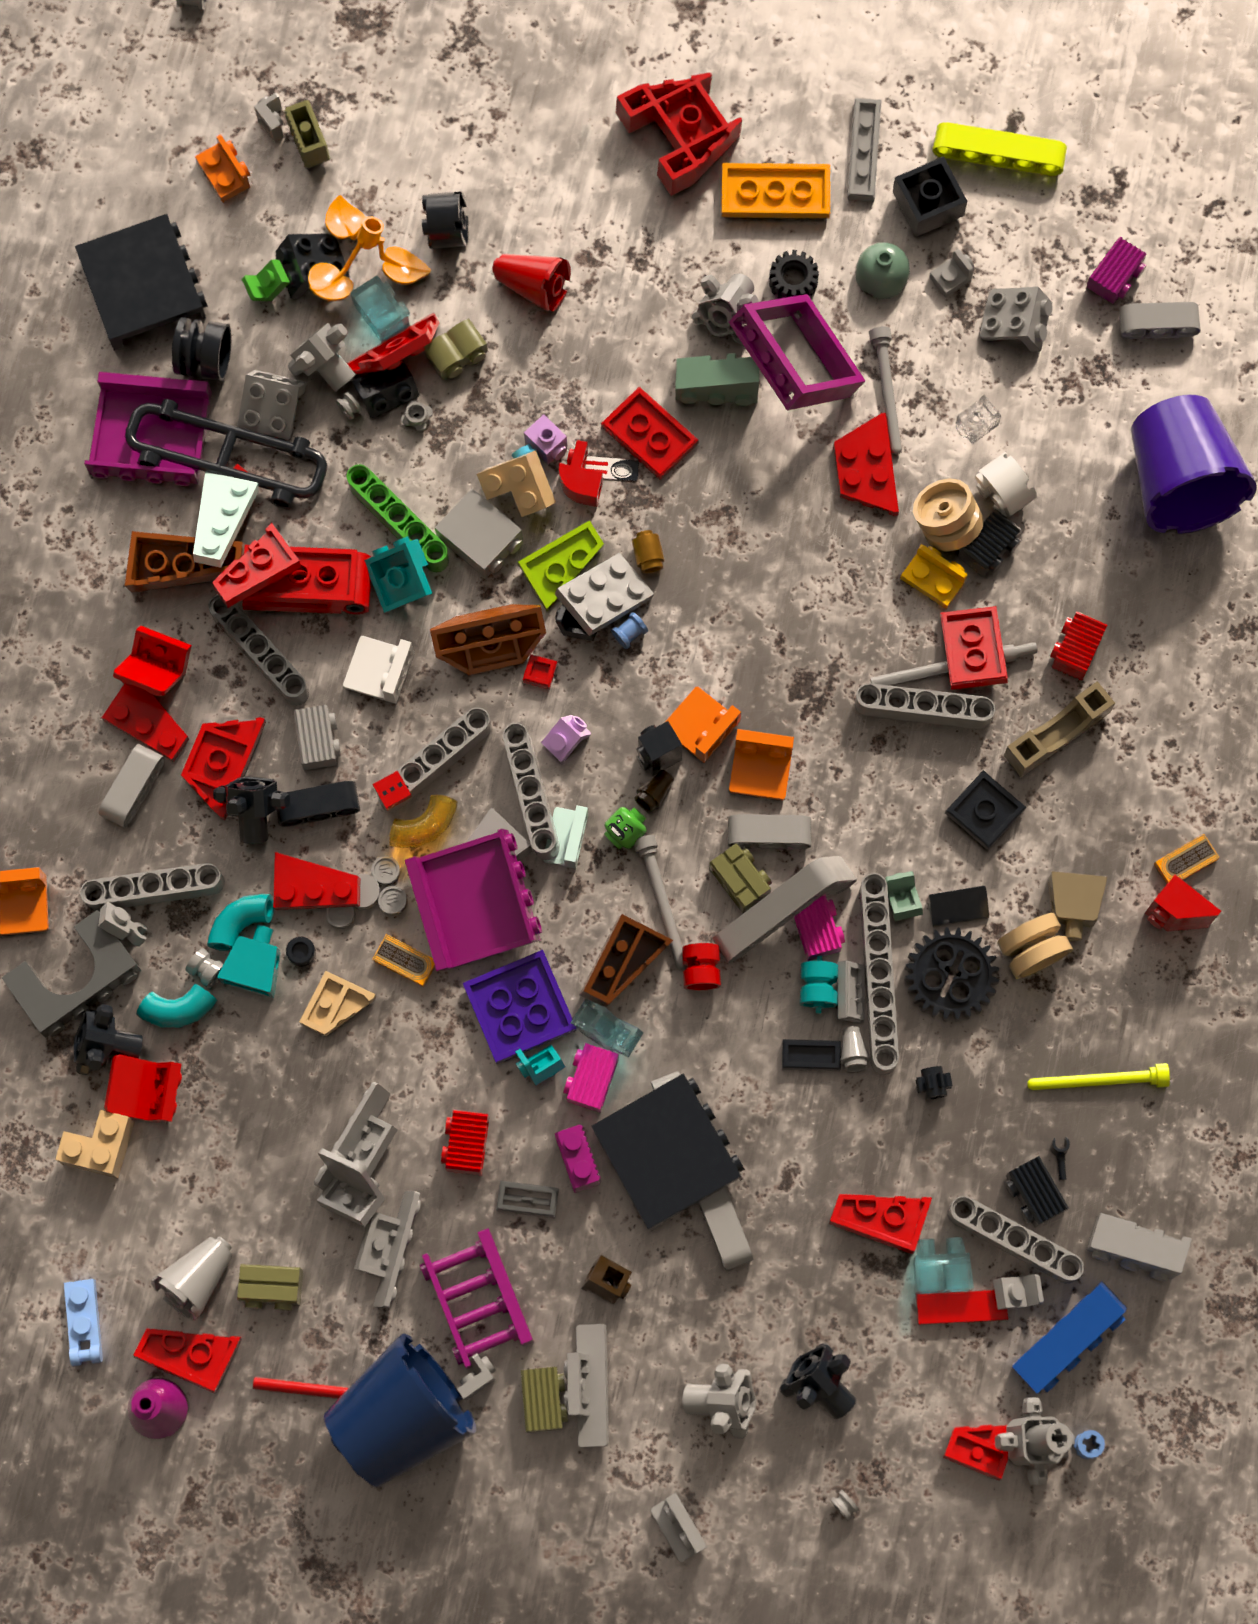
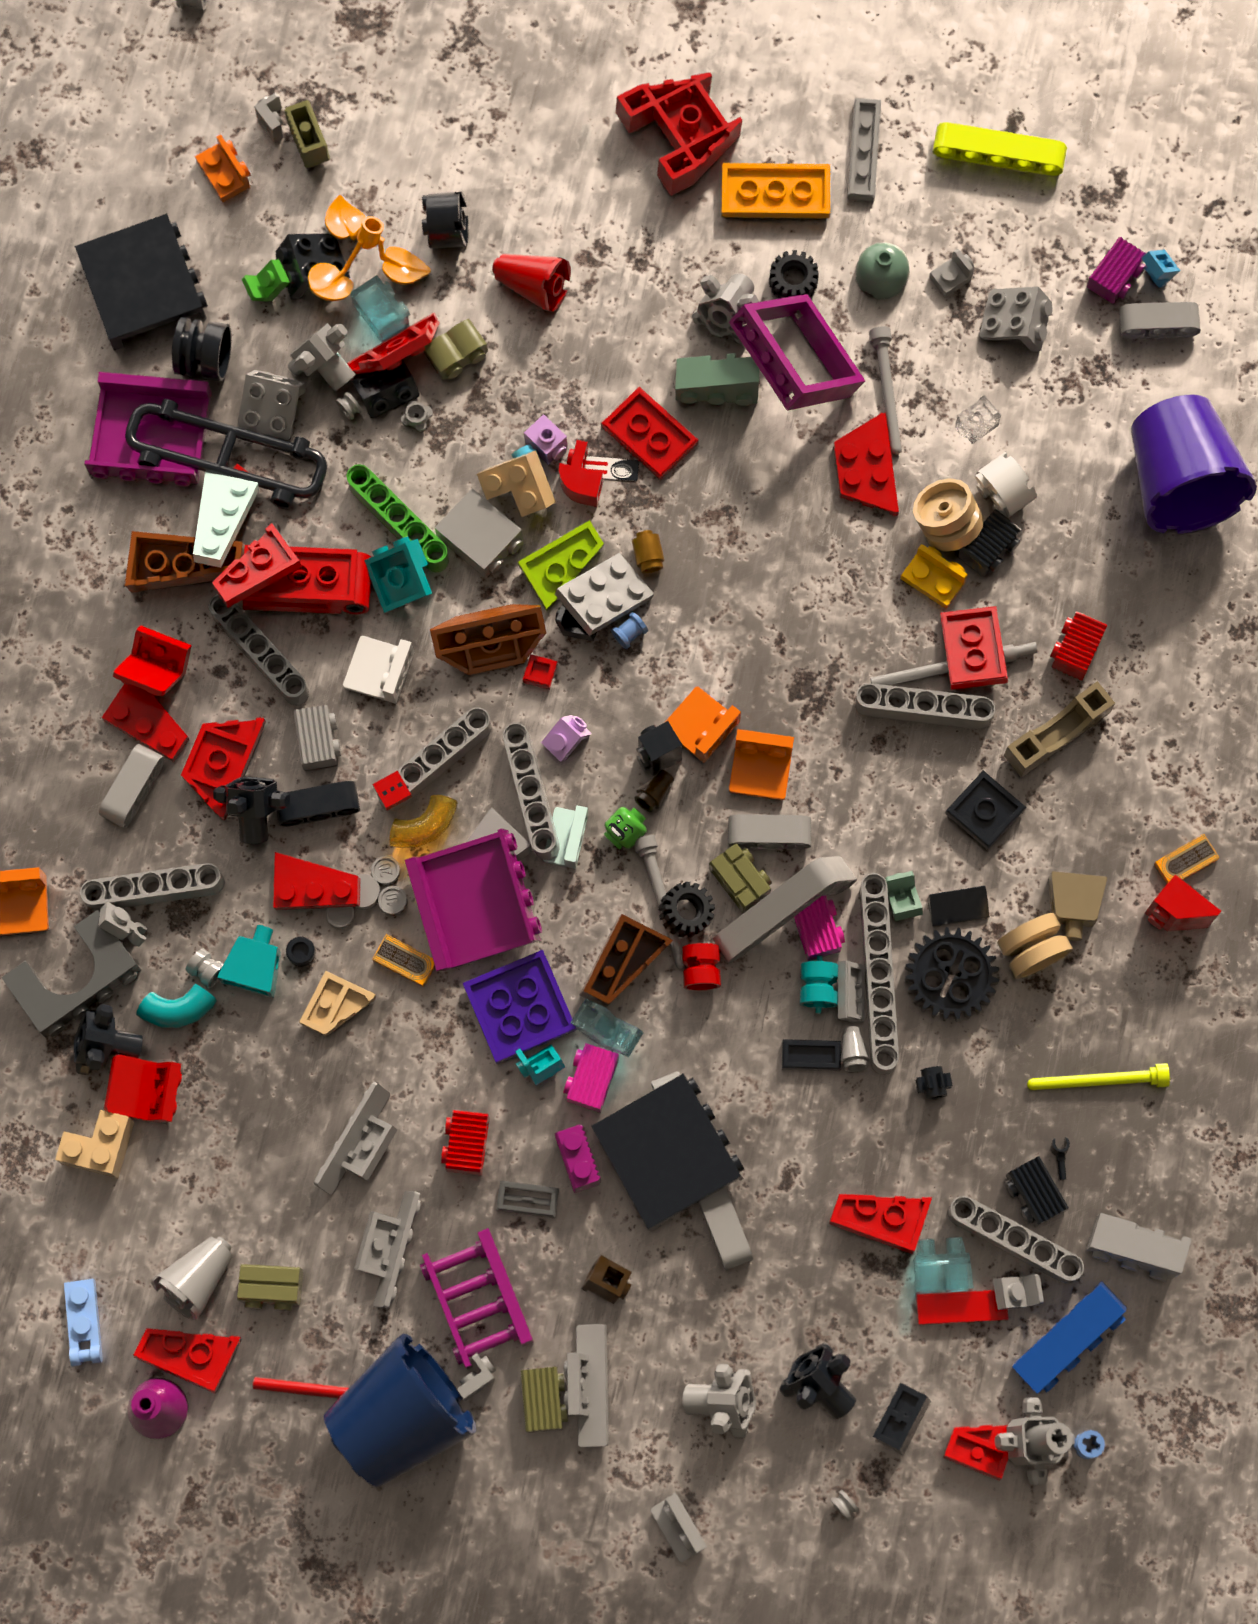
(236, 917): teal cylinder -> none
(351, 1190): light grey bracket -> none
(674, 919): none -> black tyre
(902, 1418): none -> black hinge
(929, 196): black brick -> none
(1160, 267): none -> dark azure bracket

